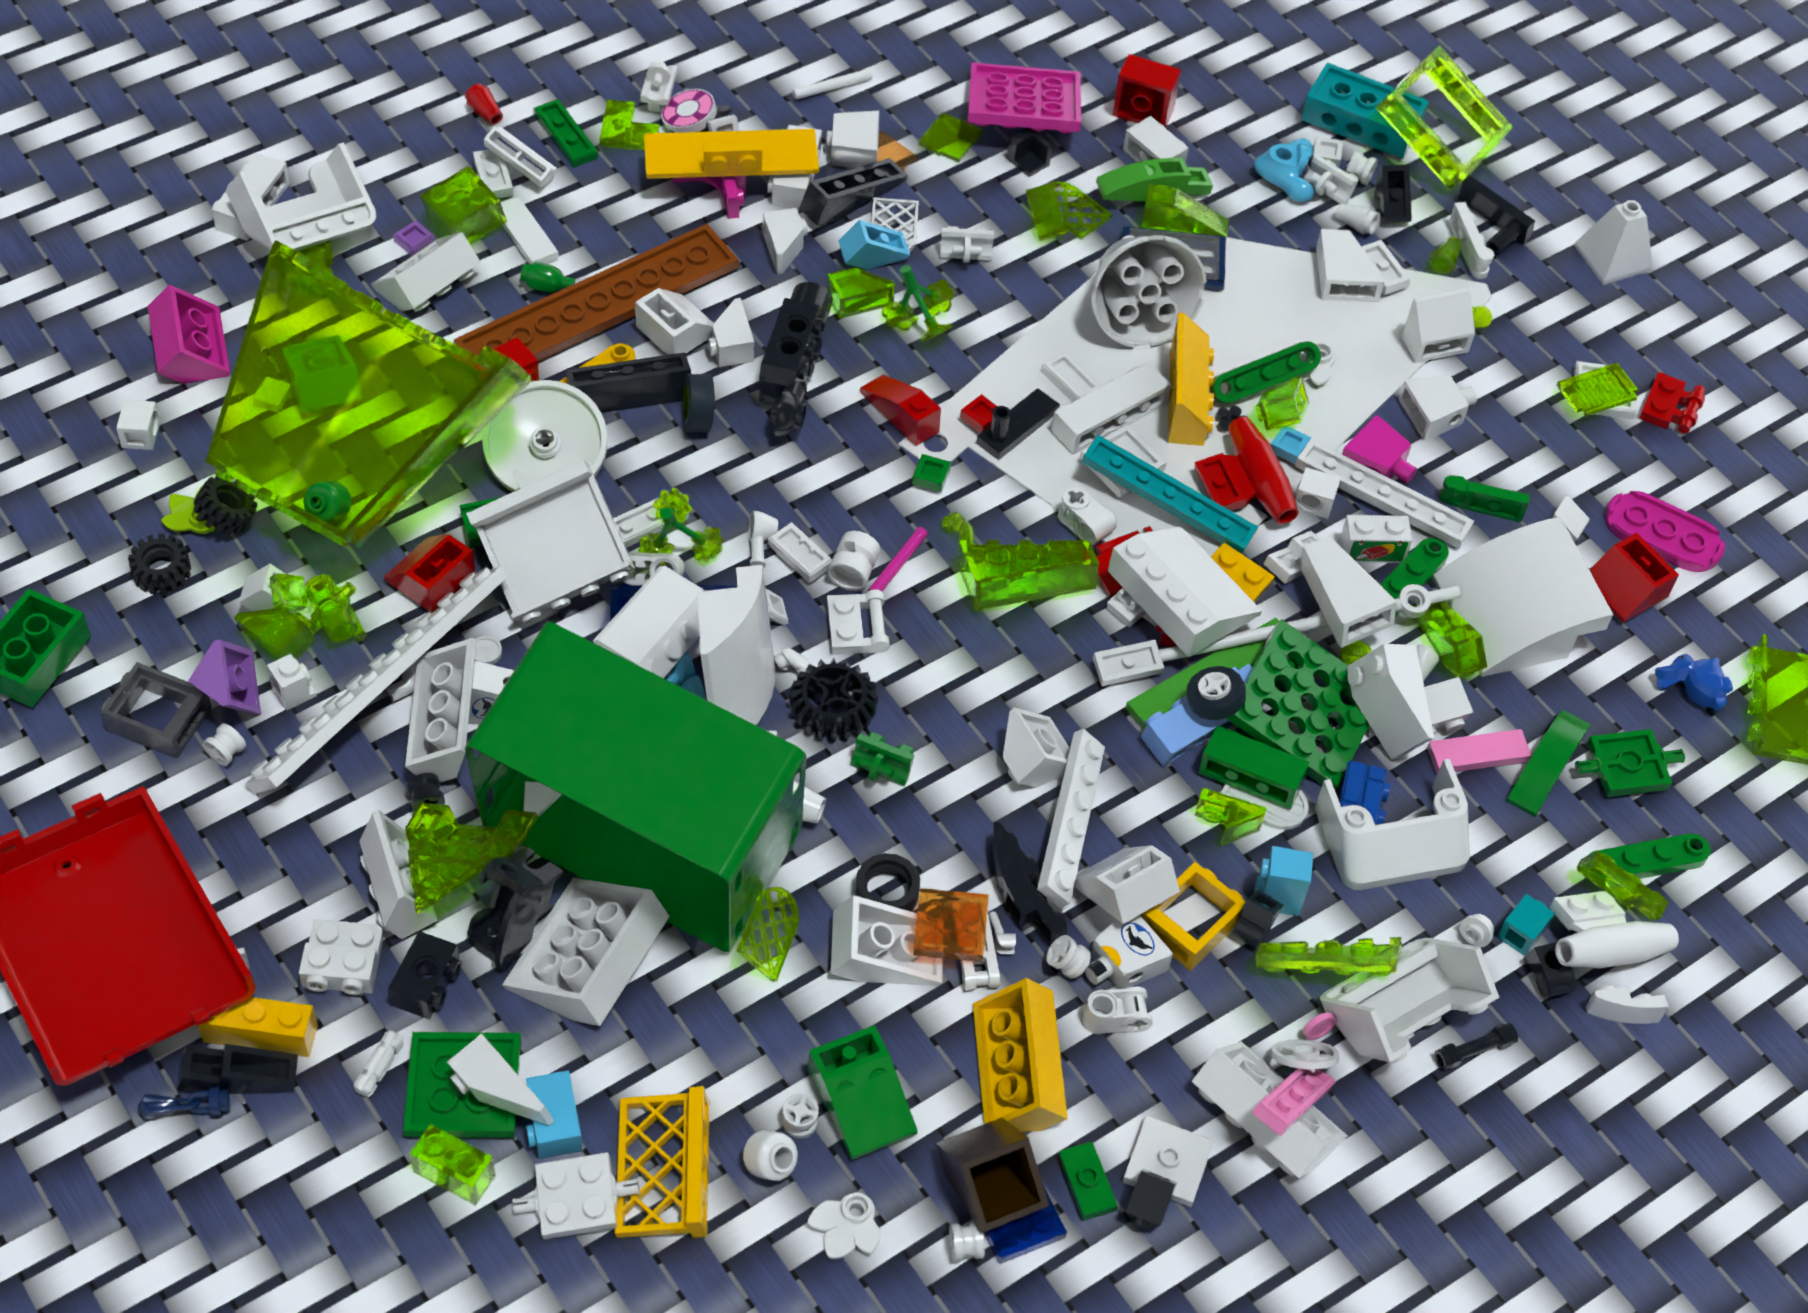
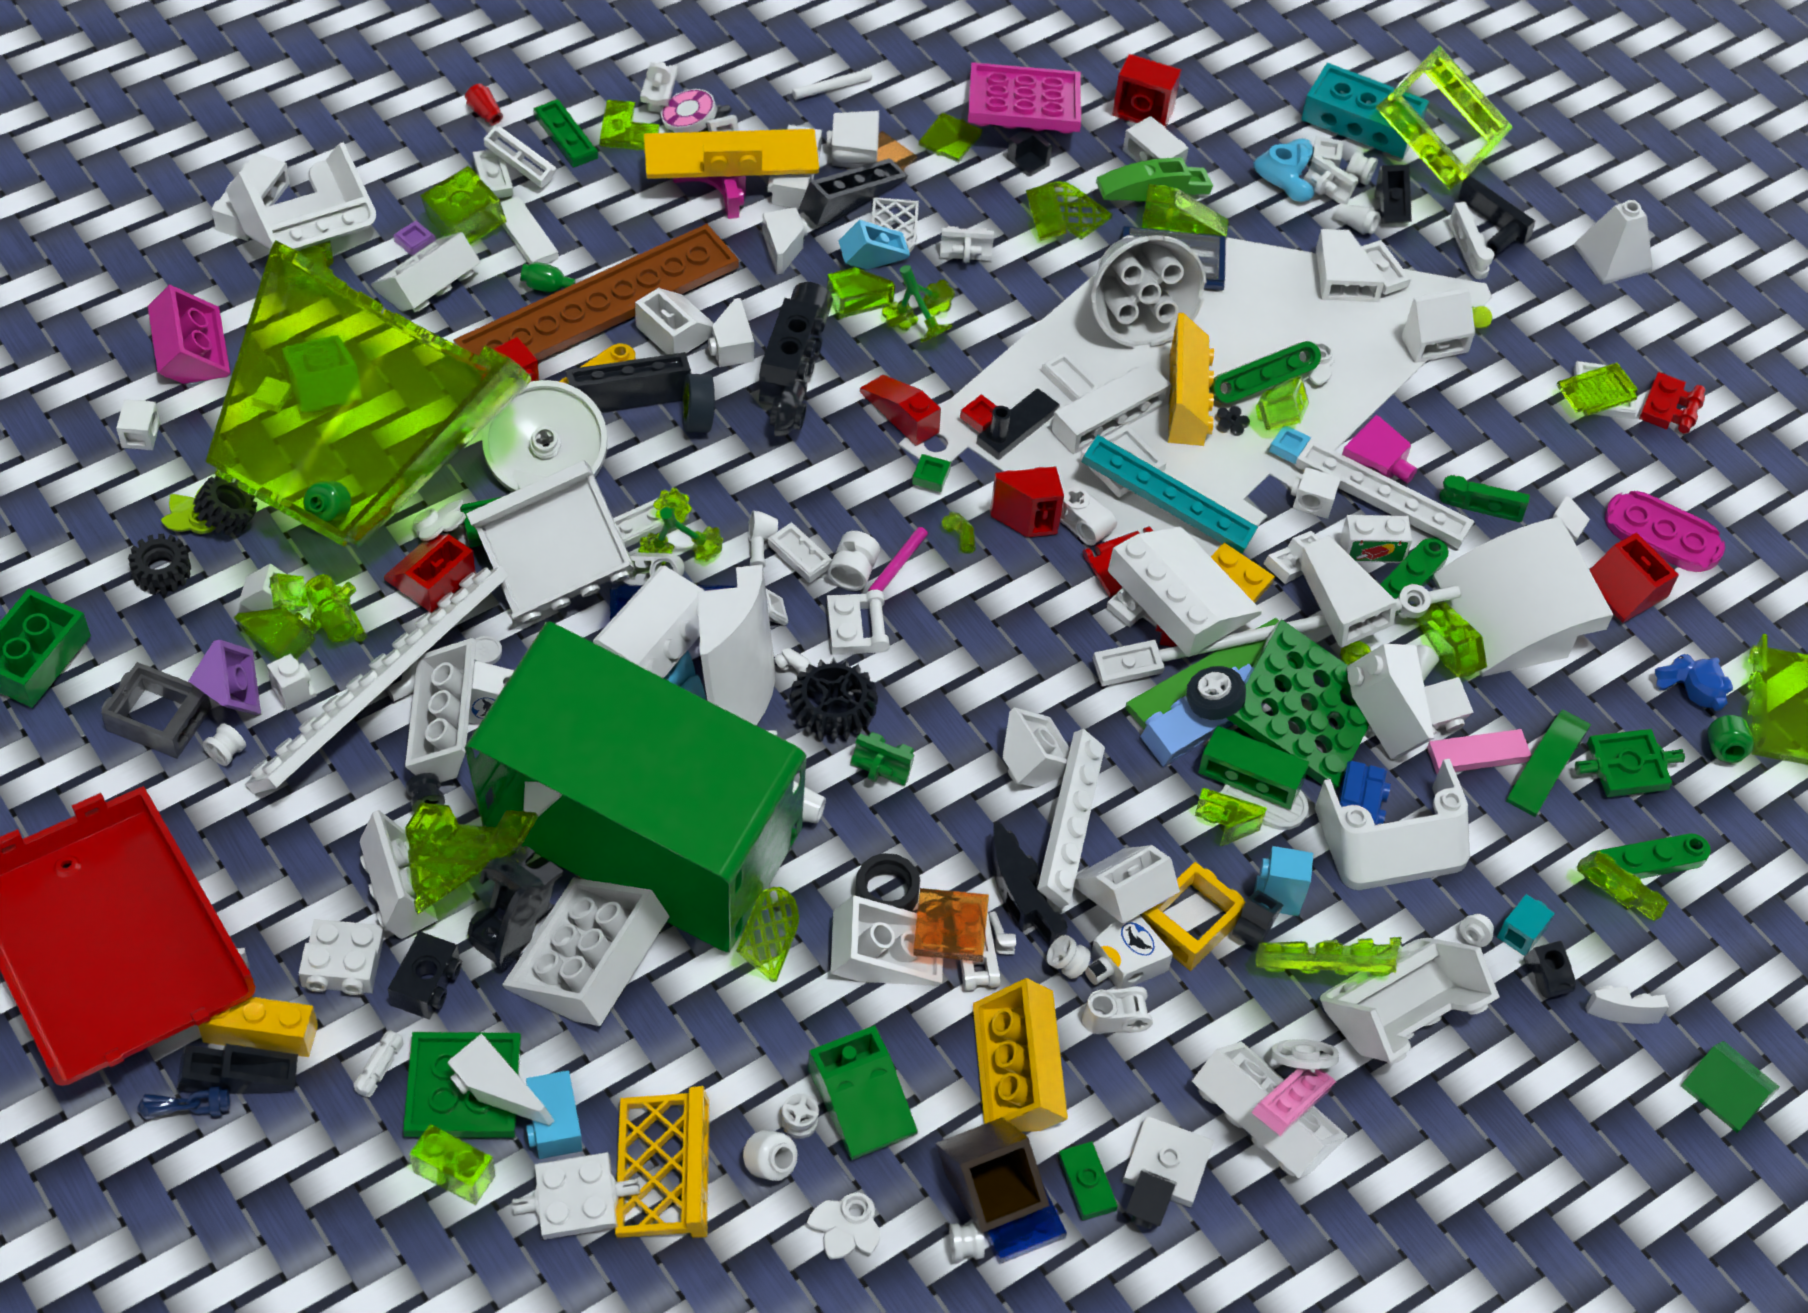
(431, 523): none -> white plate
(1025, 571): clear neon green wedge -> none
(1028, 500): none -> red slope
(1247, 474): red plate -> none
(1319, 1026): bright pink piece -> none
(1435, 404): white torso -> none
(1445, 257): clear neon green cone -> none
(1451, 1055): black bar -> none
(1604, 935): white plate -> none
(1729, 1086): none -> green slope
(1730, 738): none -> green head

